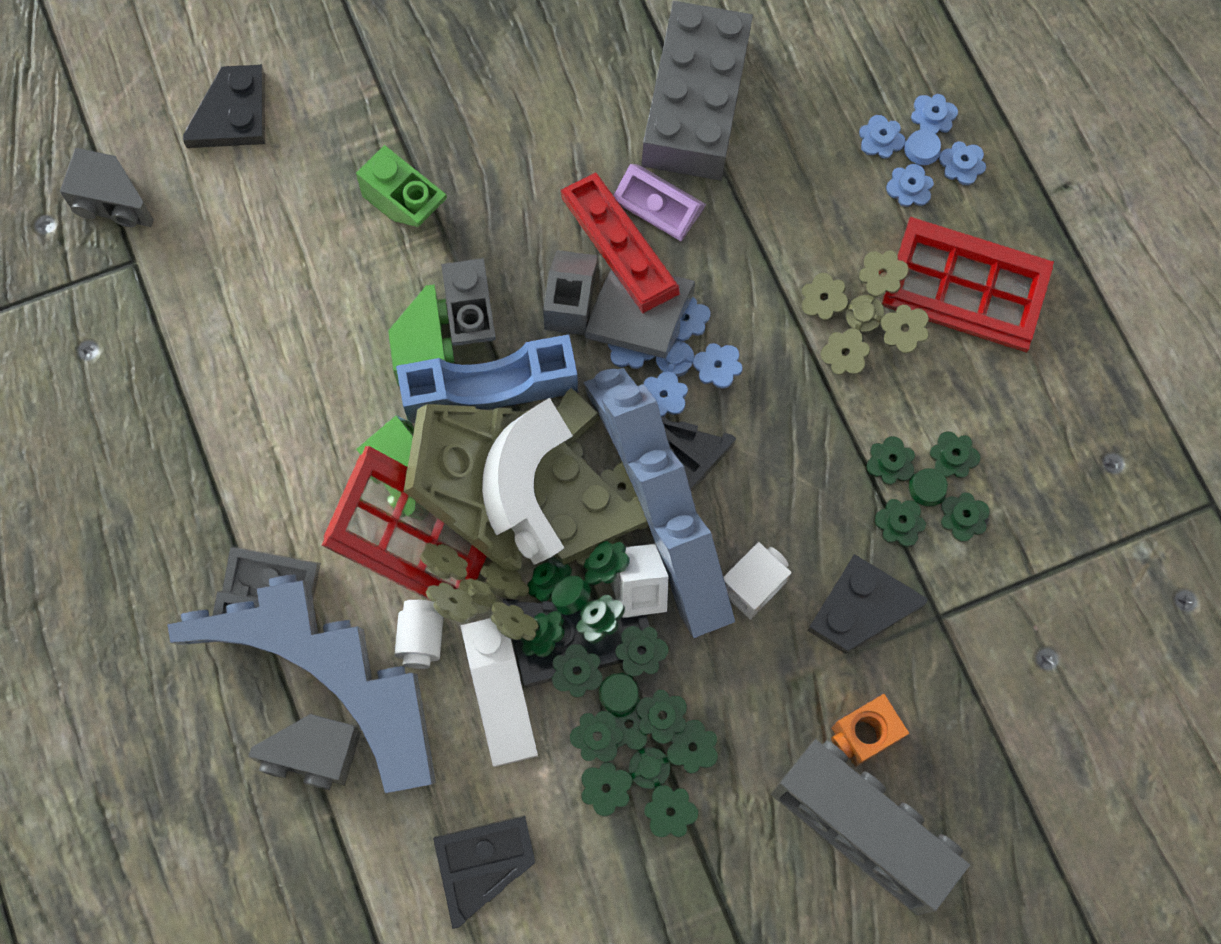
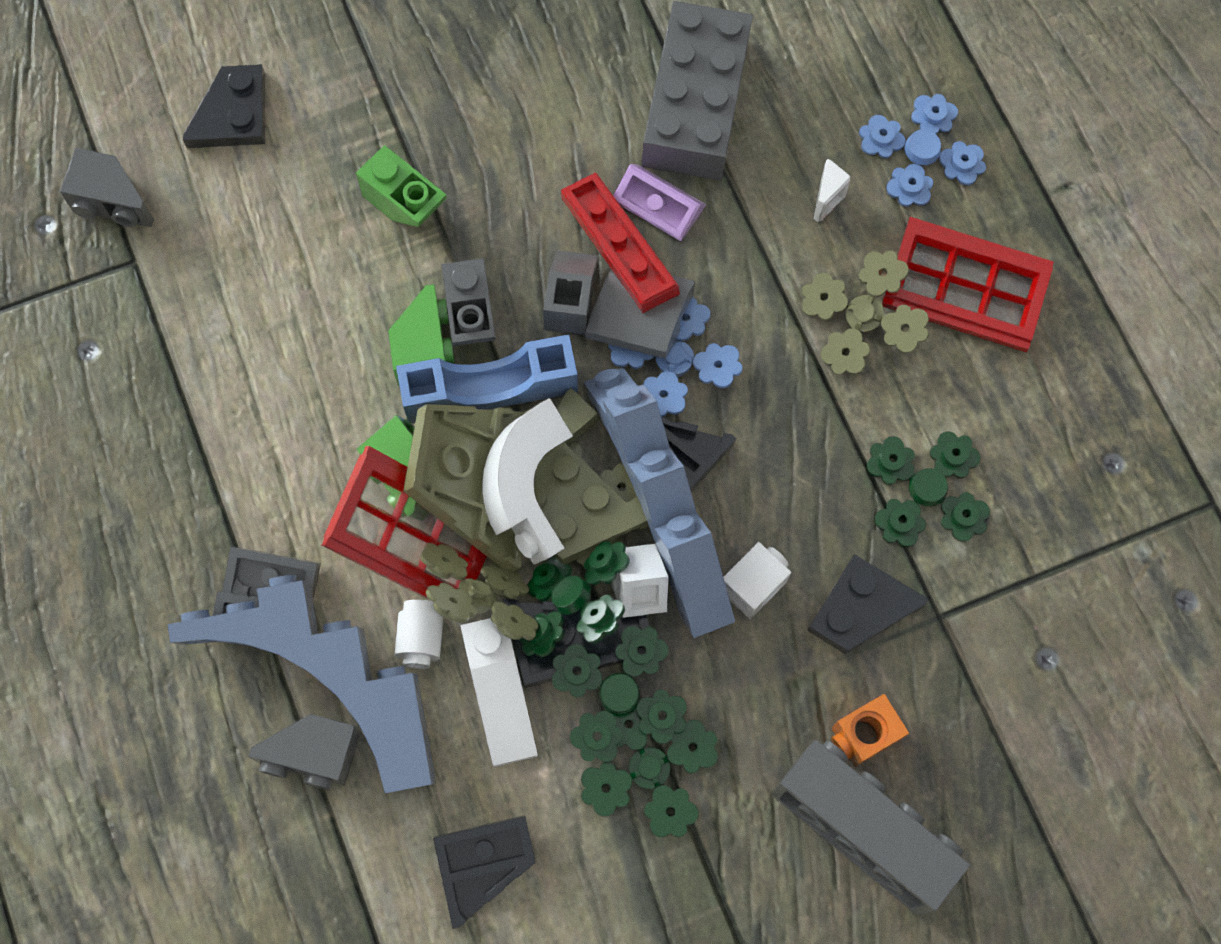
(832, 189): none -> white slope

